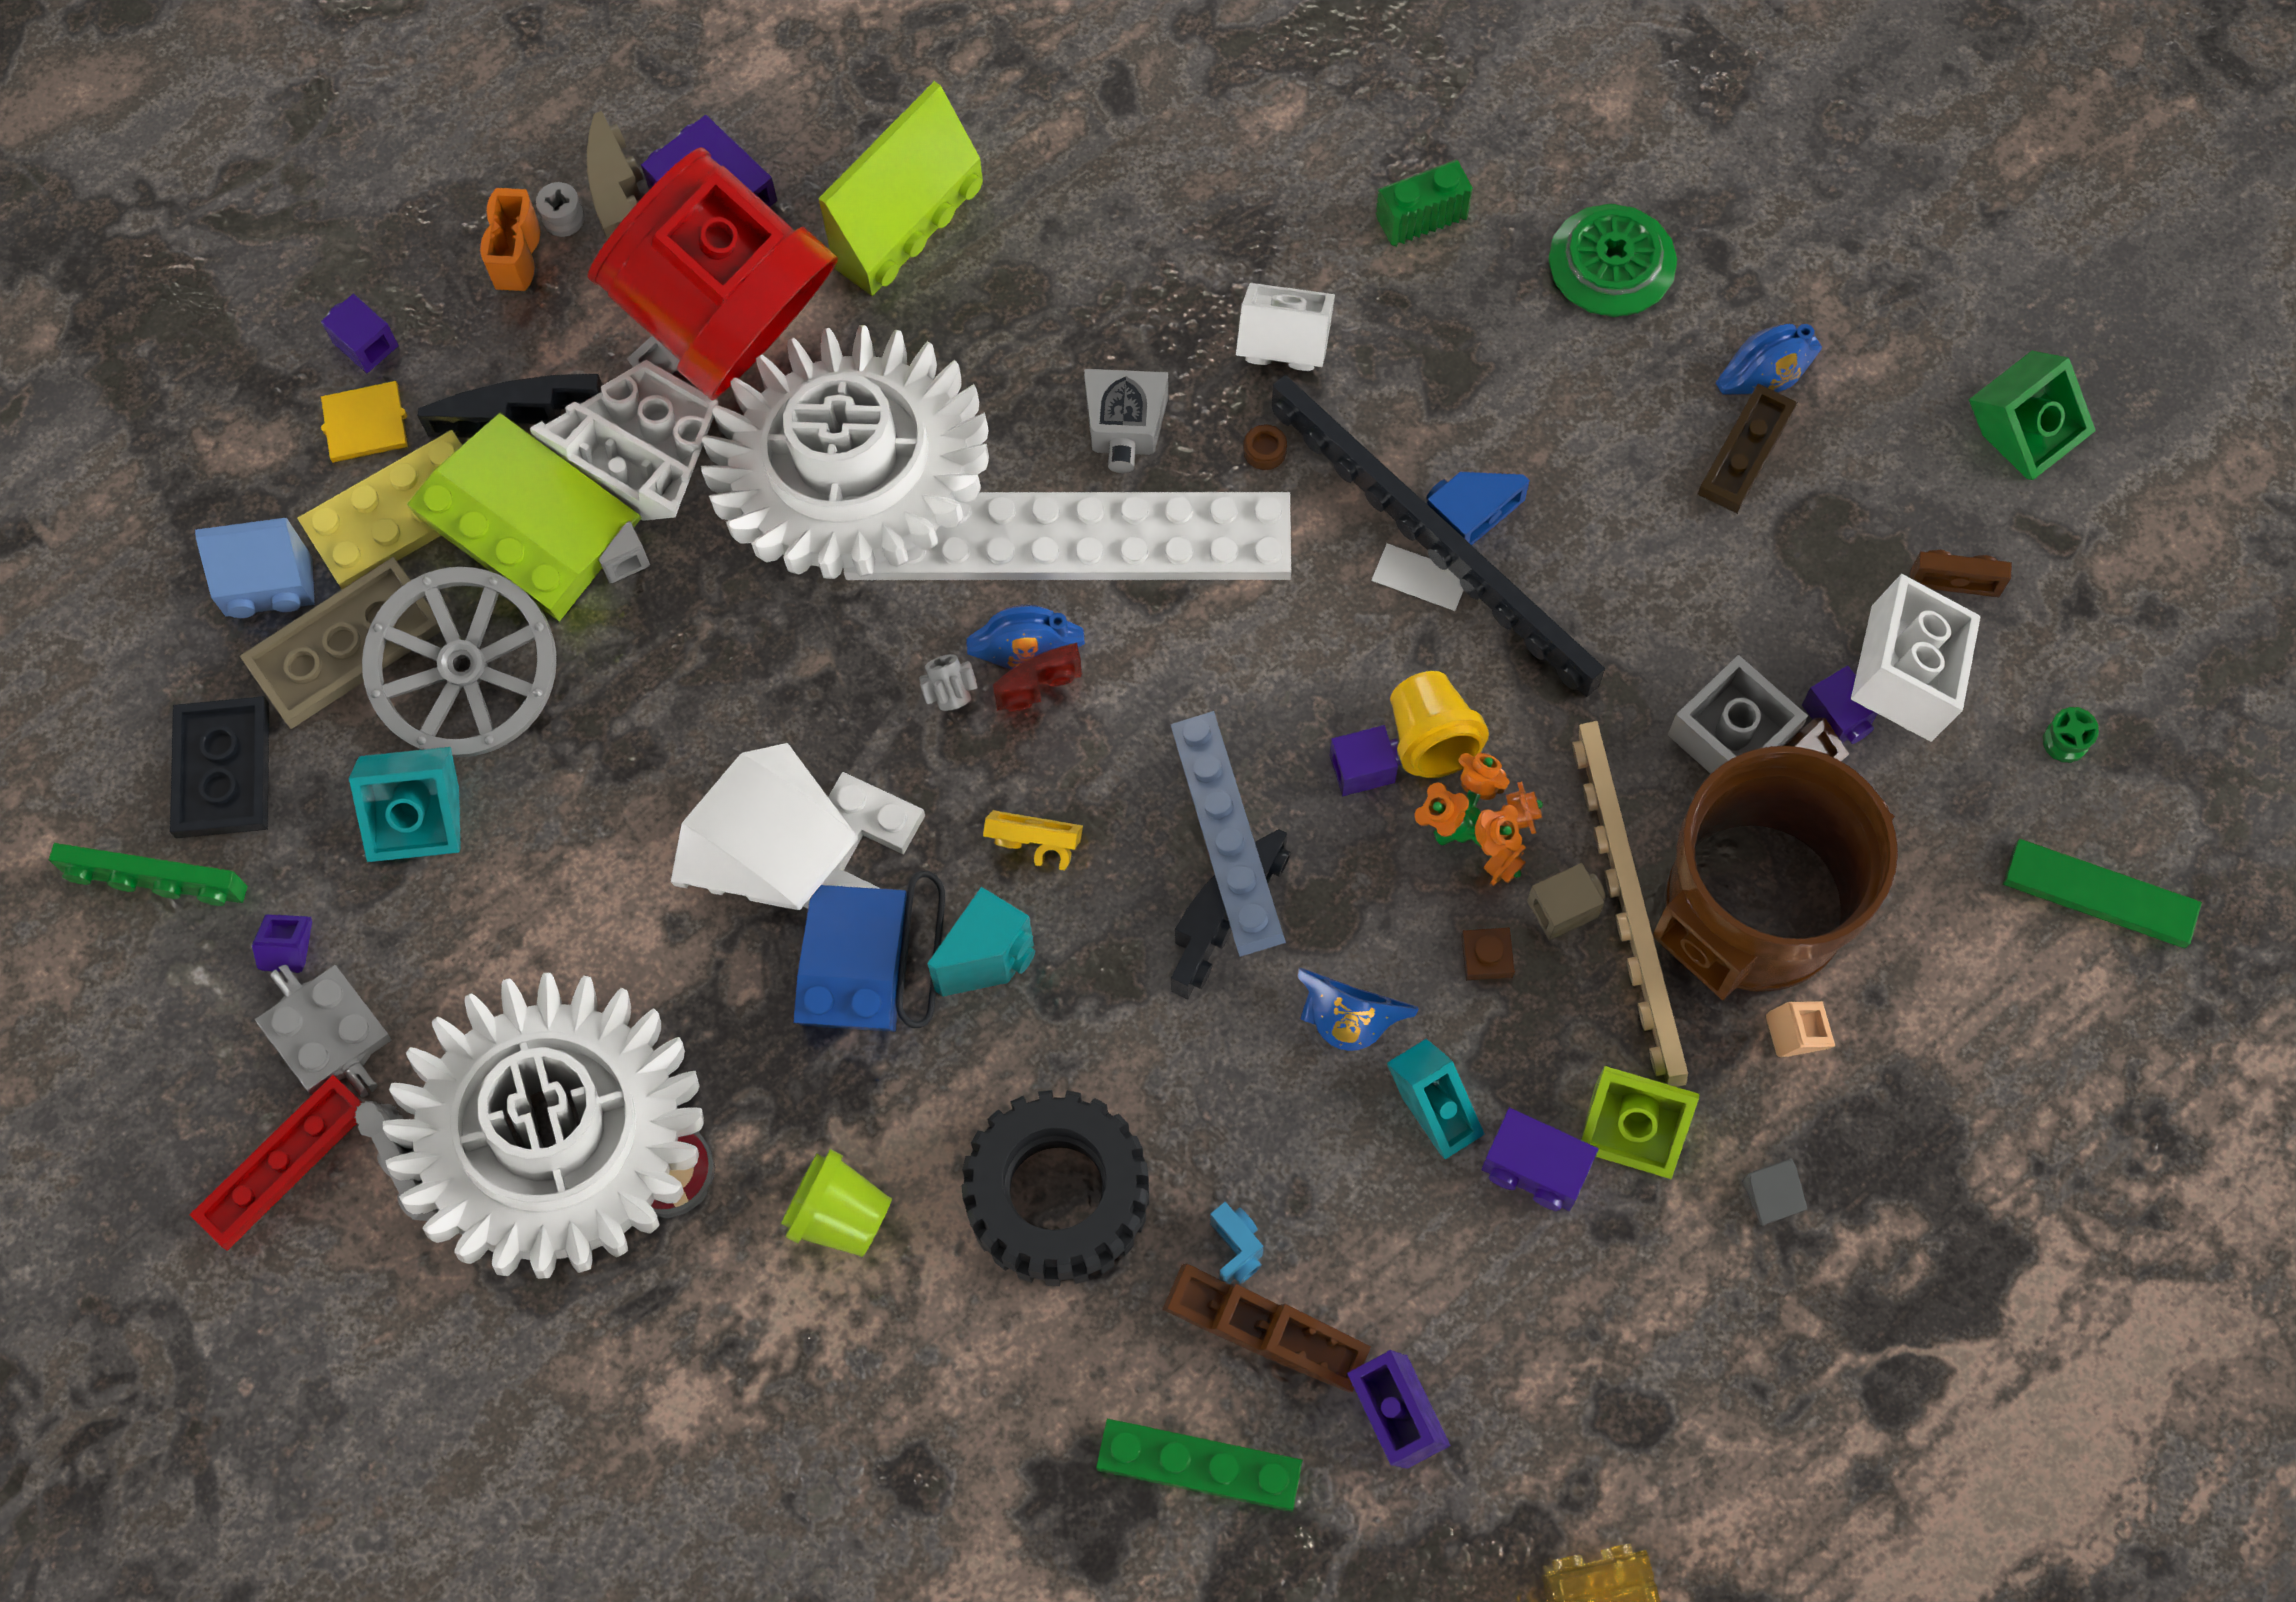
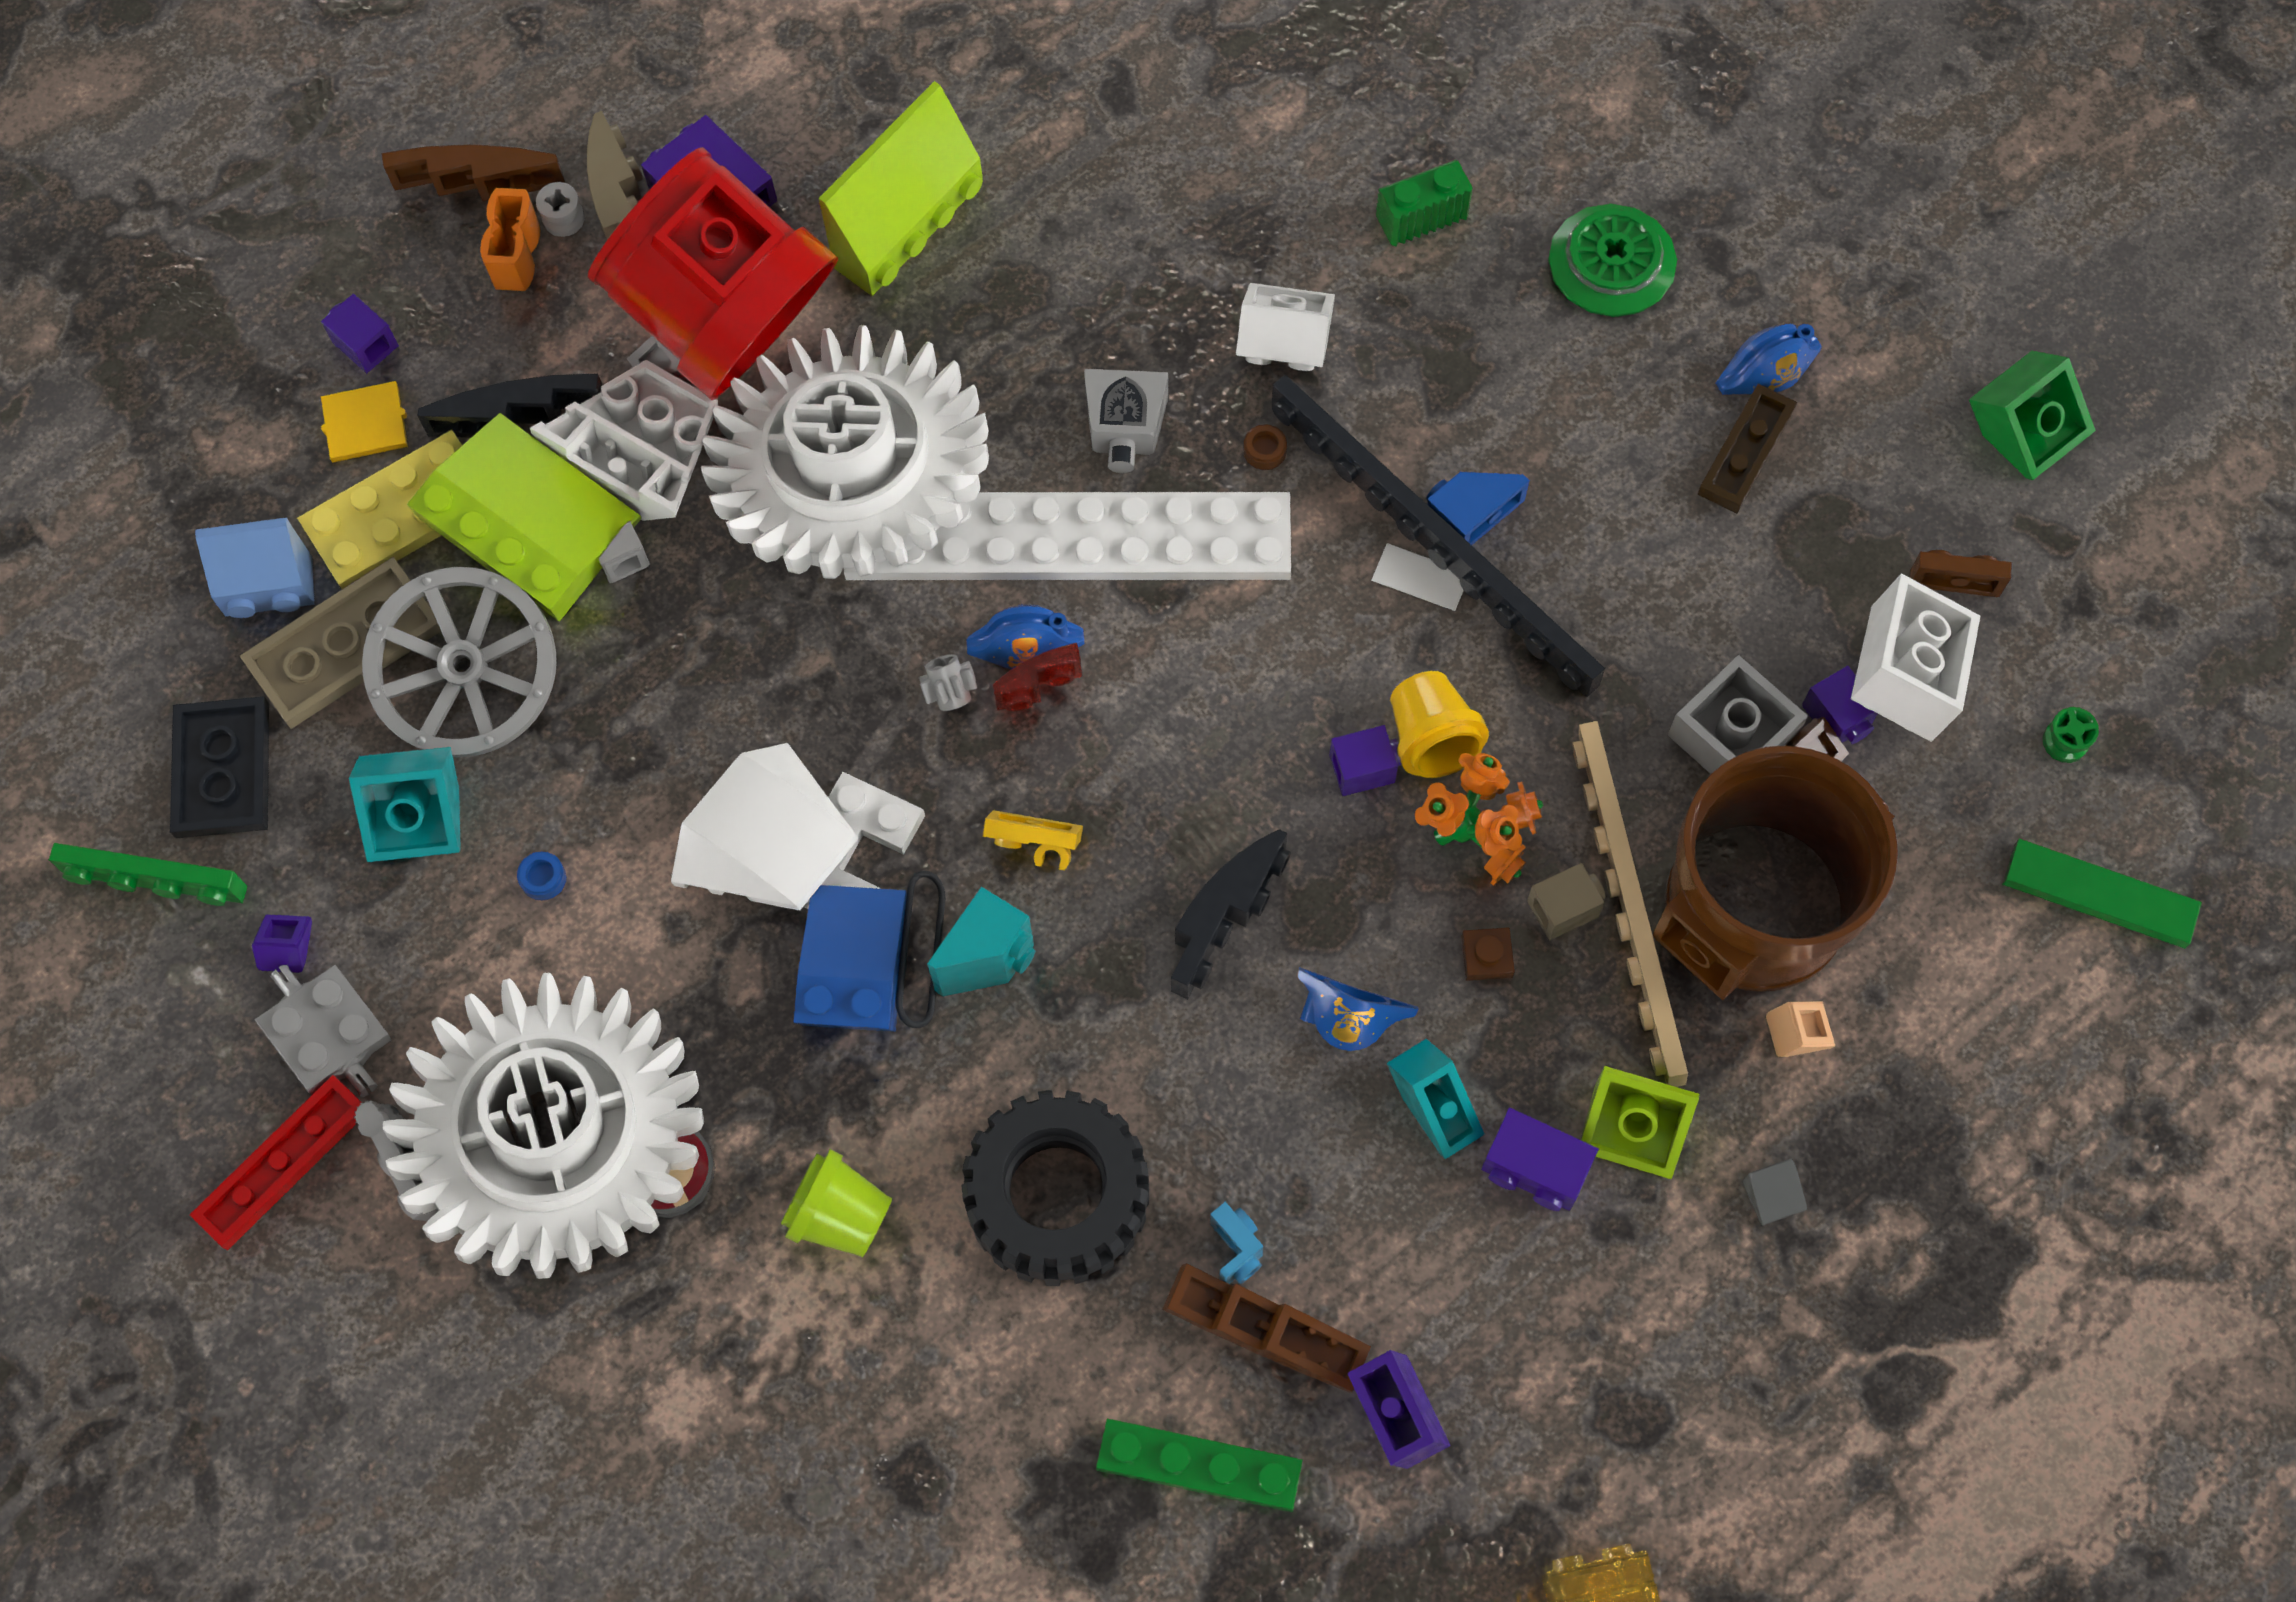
(472, 167): none -> reddish brown slope
(541, 876): none -> blue tile
(1227, 834): sand blue plate -> none

